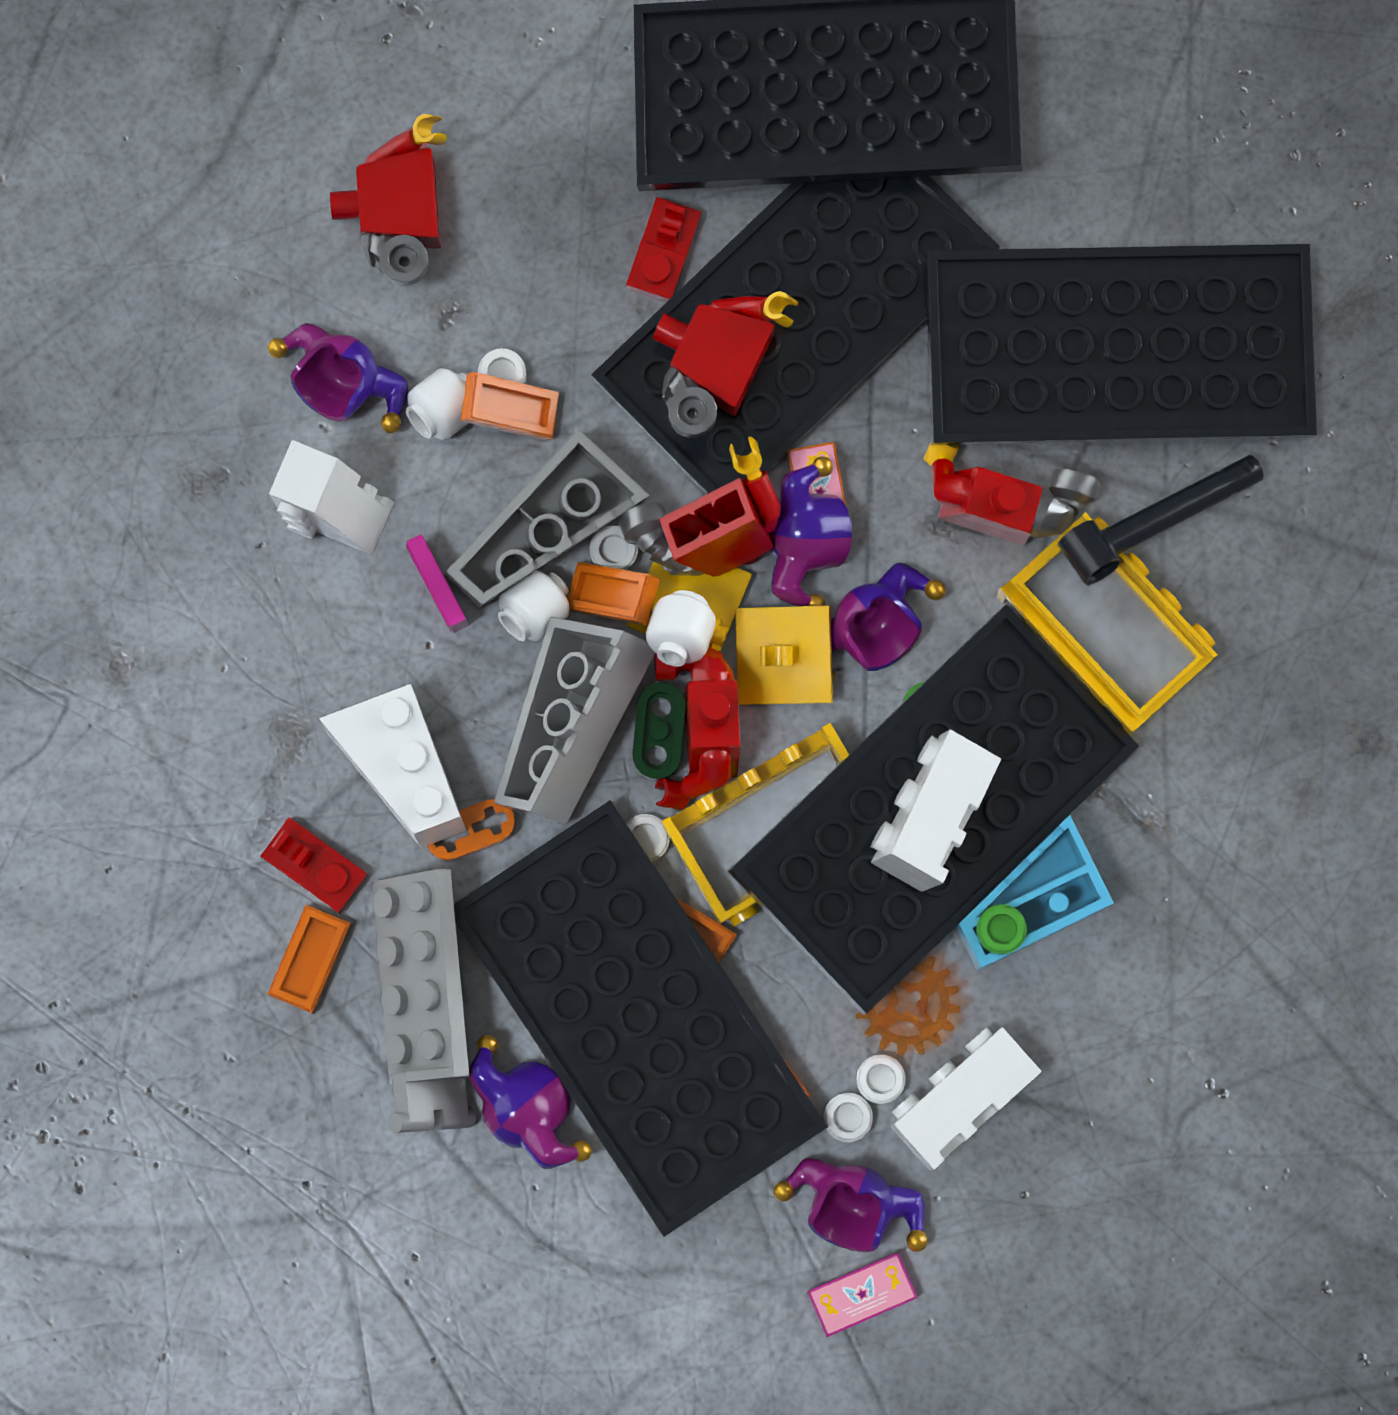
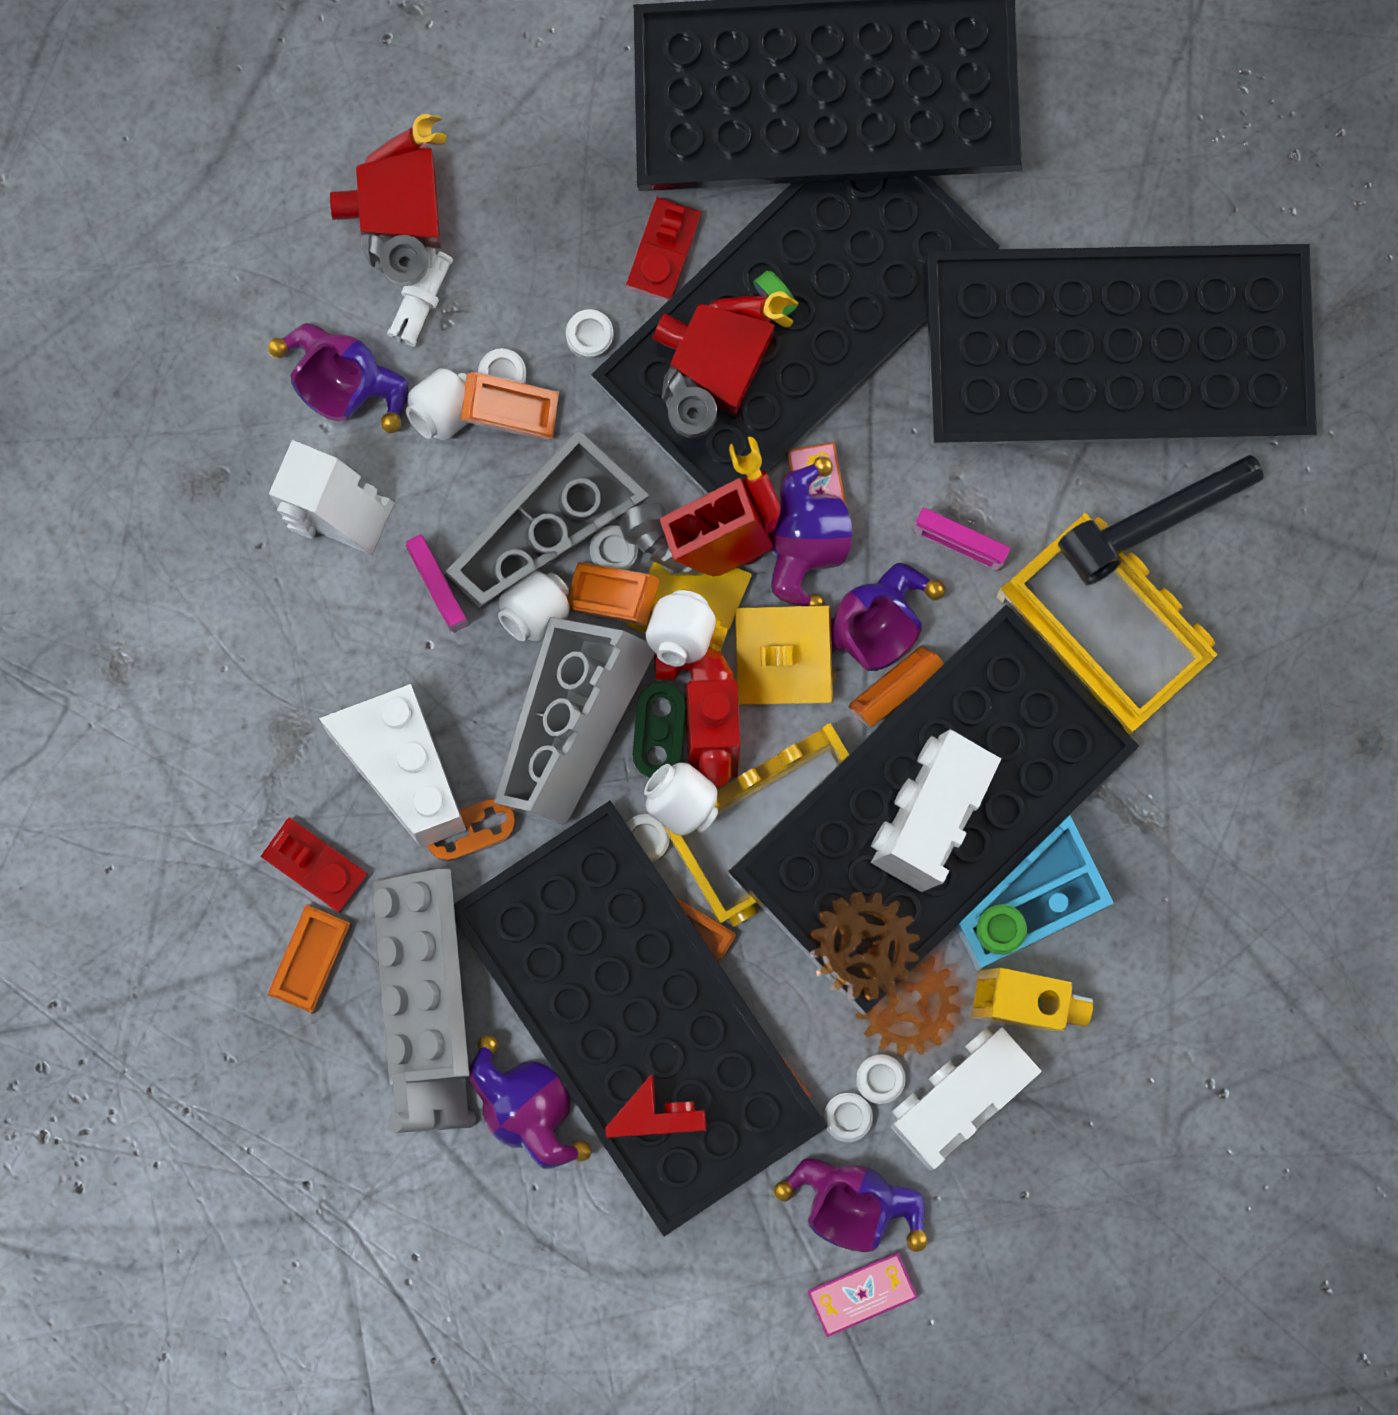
(419, 299): none -> white pin
(589, 334): none -> white tile
(640, 1116): none -> red slope
(681, 798): none -> white head
(770, 283): none -> bright green tile
(853, 930): none -> clear orange gear
(895, 686): none -> orange tile
(961, 539): none -> dark pink tile
(1005, 504): red torso -> none
(1013, 996): none -> yellow torso

